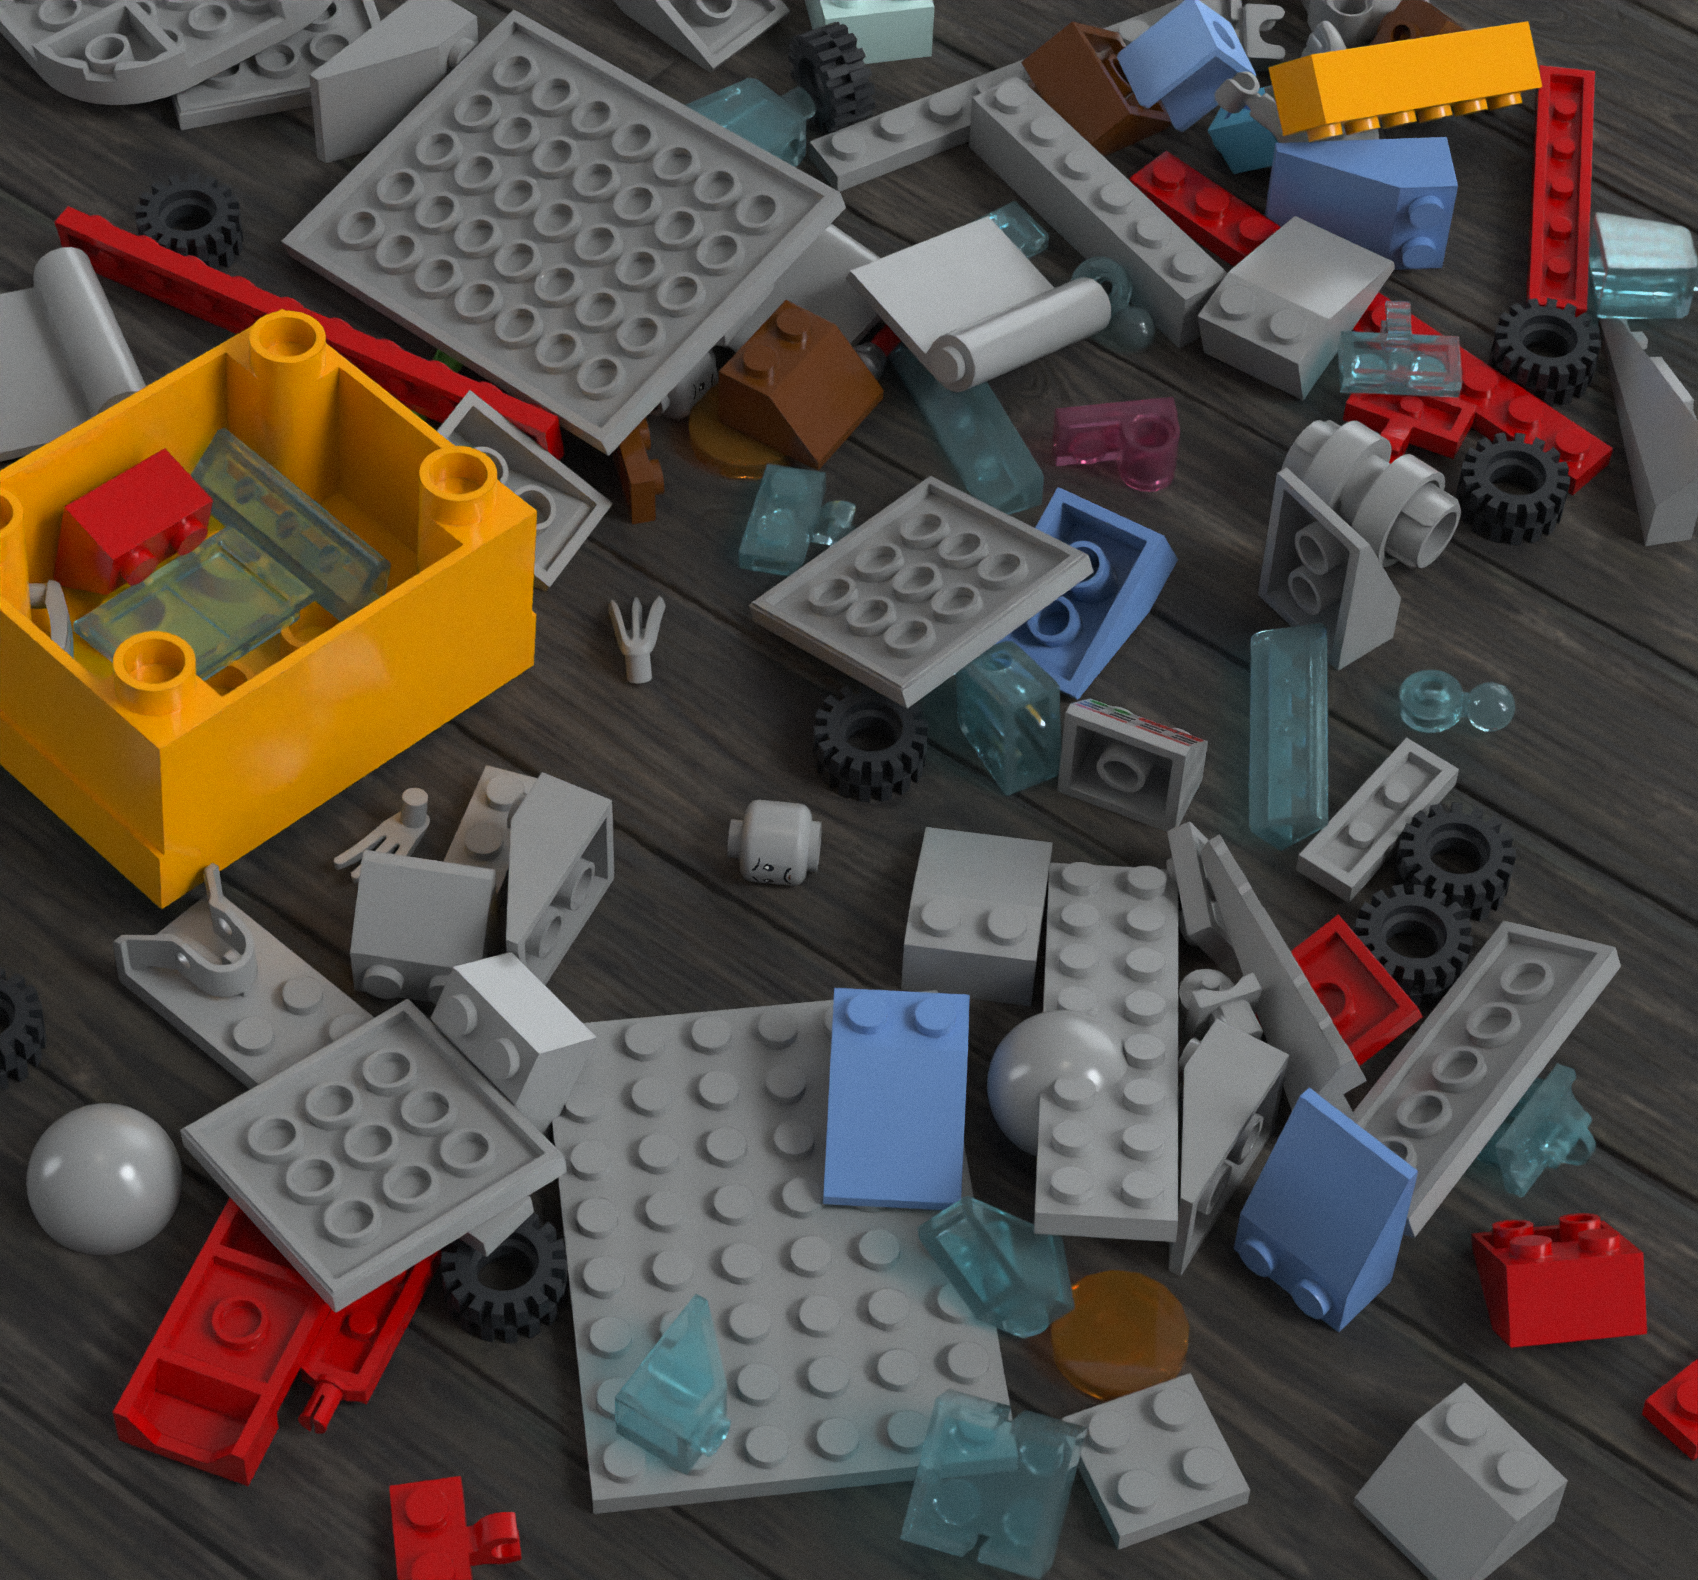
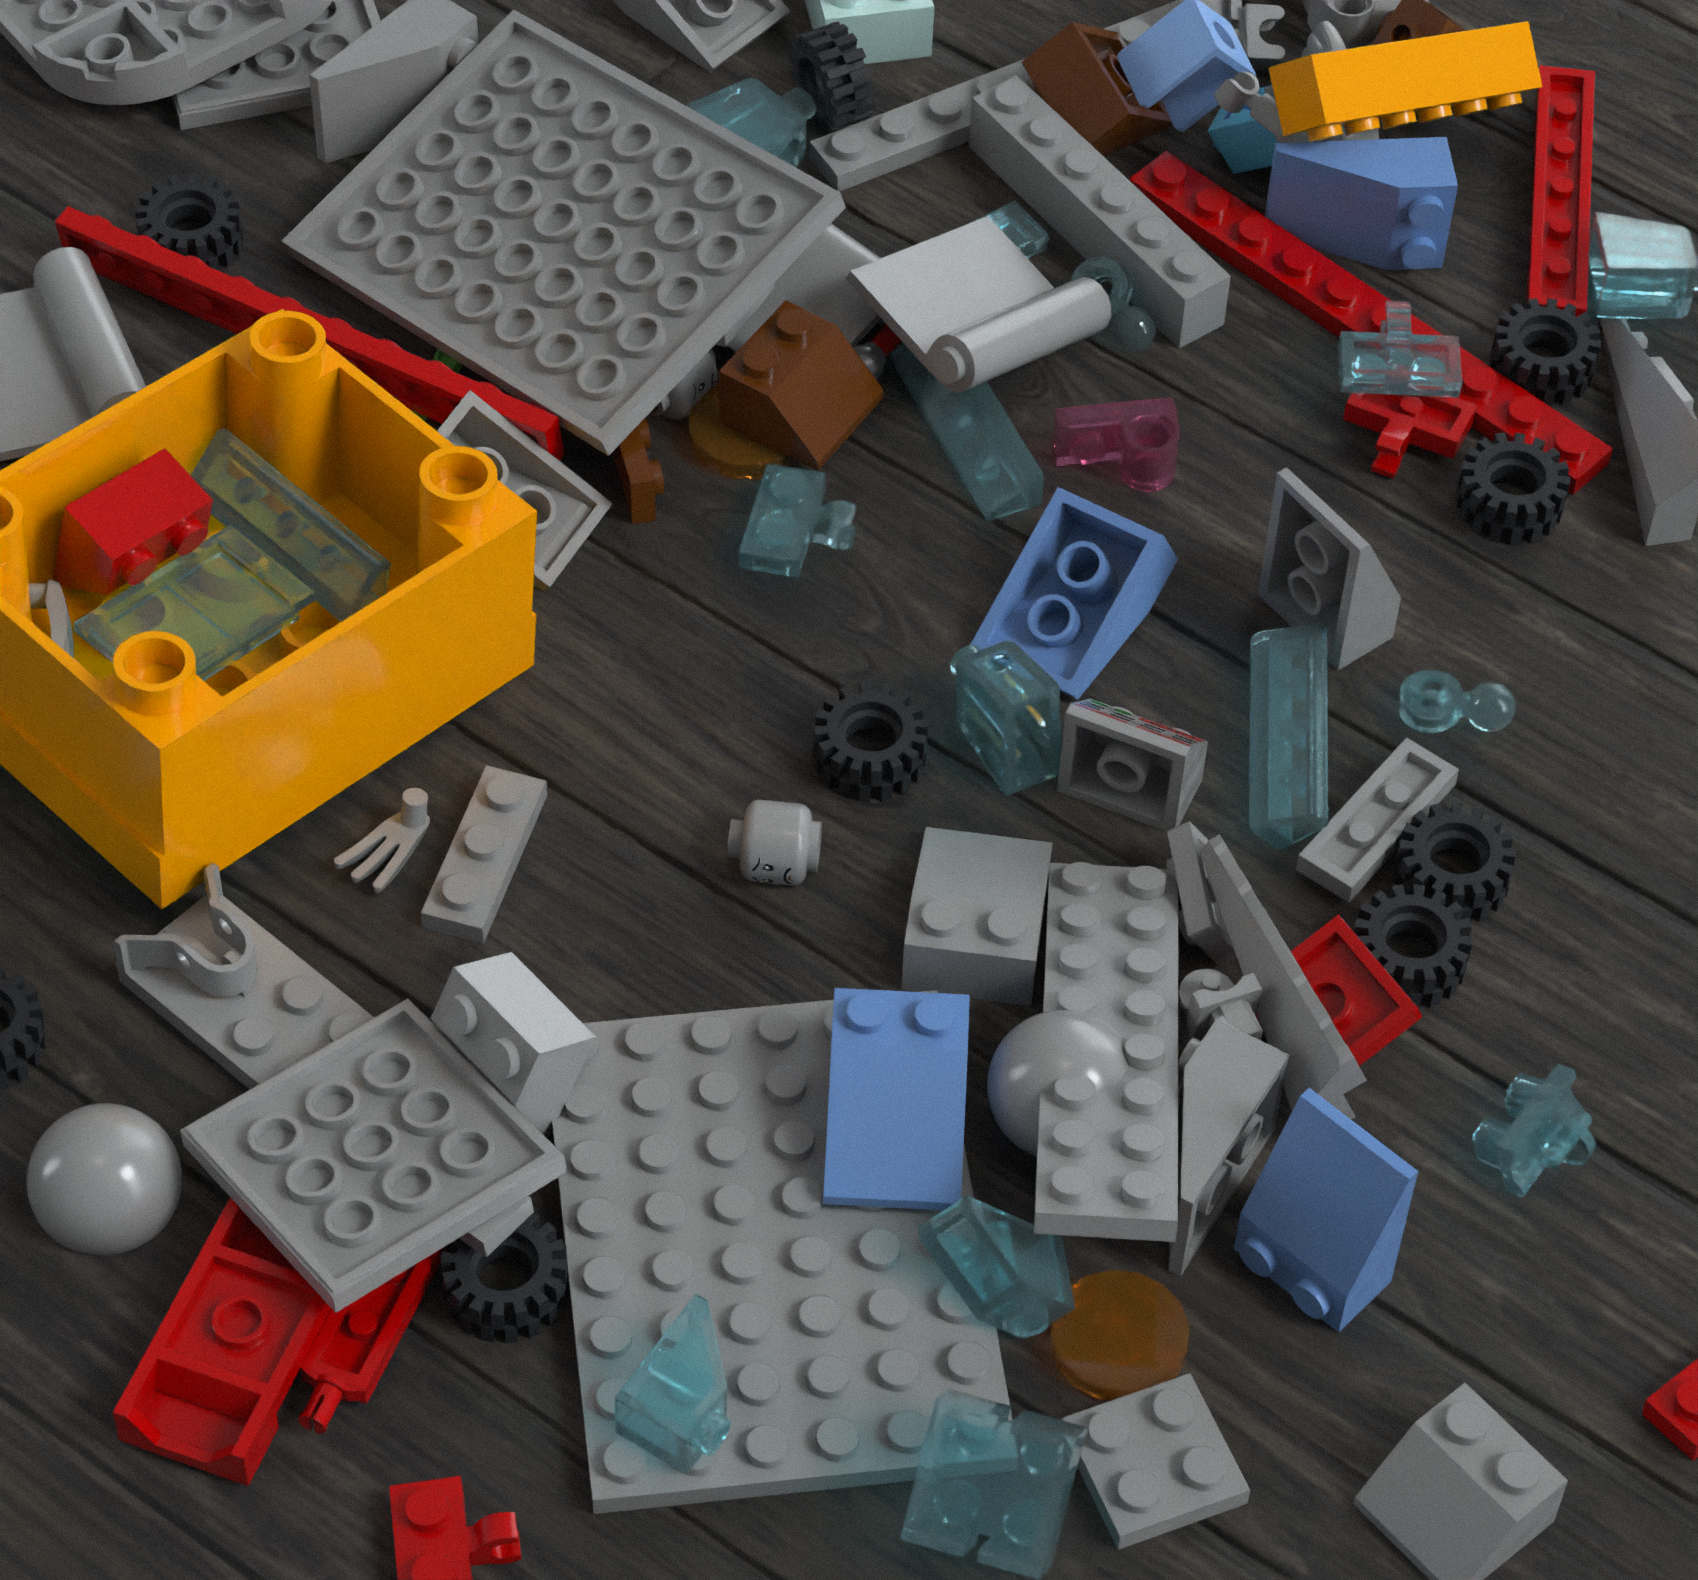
(419, 923): light grey slope -> none
(556, 869): light grey slope -> none
(637, 642): light grey piece -> none
(920, 590): light grey tile -> none
(1289, 302): light grey slope -> none
(1391, 506): light grey piece -> none
(1481, 1054): light grey plate -> none
(1560, 1281): red slope -> none

